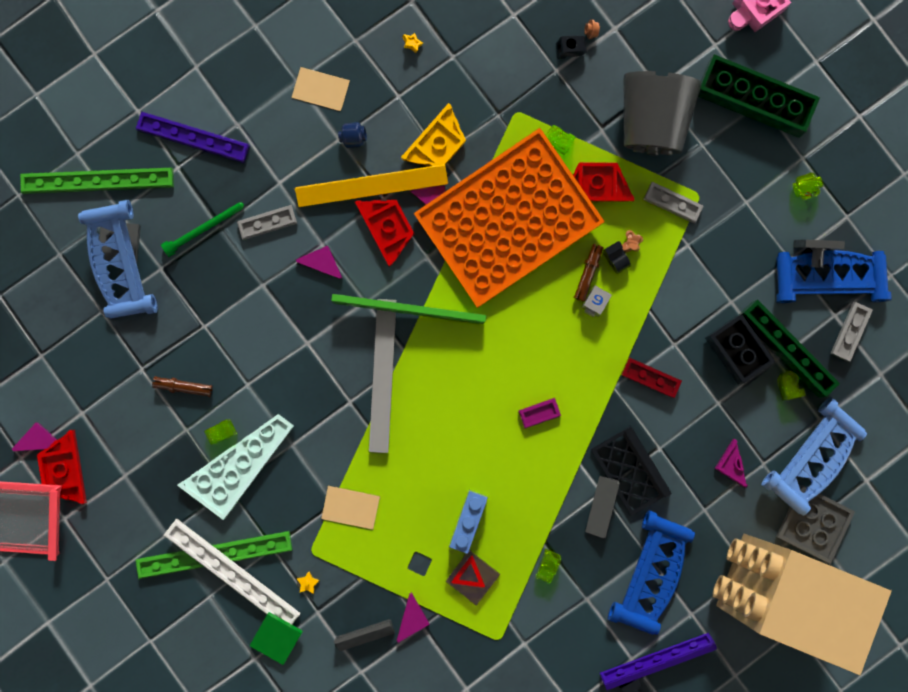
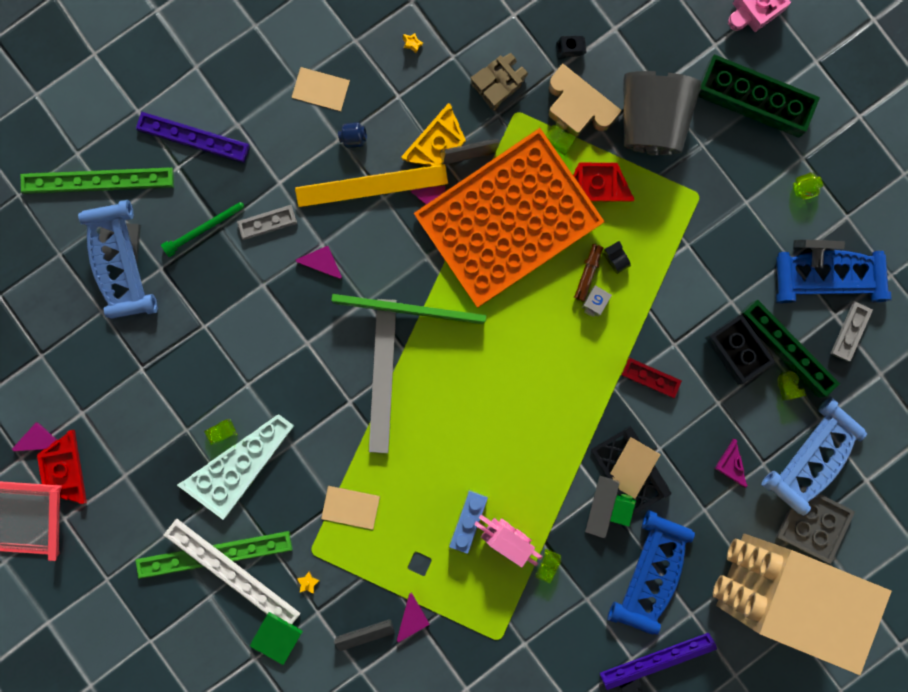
(182, 386): reddish brown pin -> none
(387, 226): red wing -> none
(469, 151): none -> dark grey slope
(472, 577): tile -> none
(498, 80): none -> dark tan hips
(508, 541): none -> bright pink brick
(539, 413): magenta tile -> none
(579, 104): none -> tan brick
(592, 29): nougat plate -> none
(623, 510): none -> green brick
(632, 242): nougat piece -> none
(634, 467): none -> tan sticker
(673, 202): light grey tile -> none

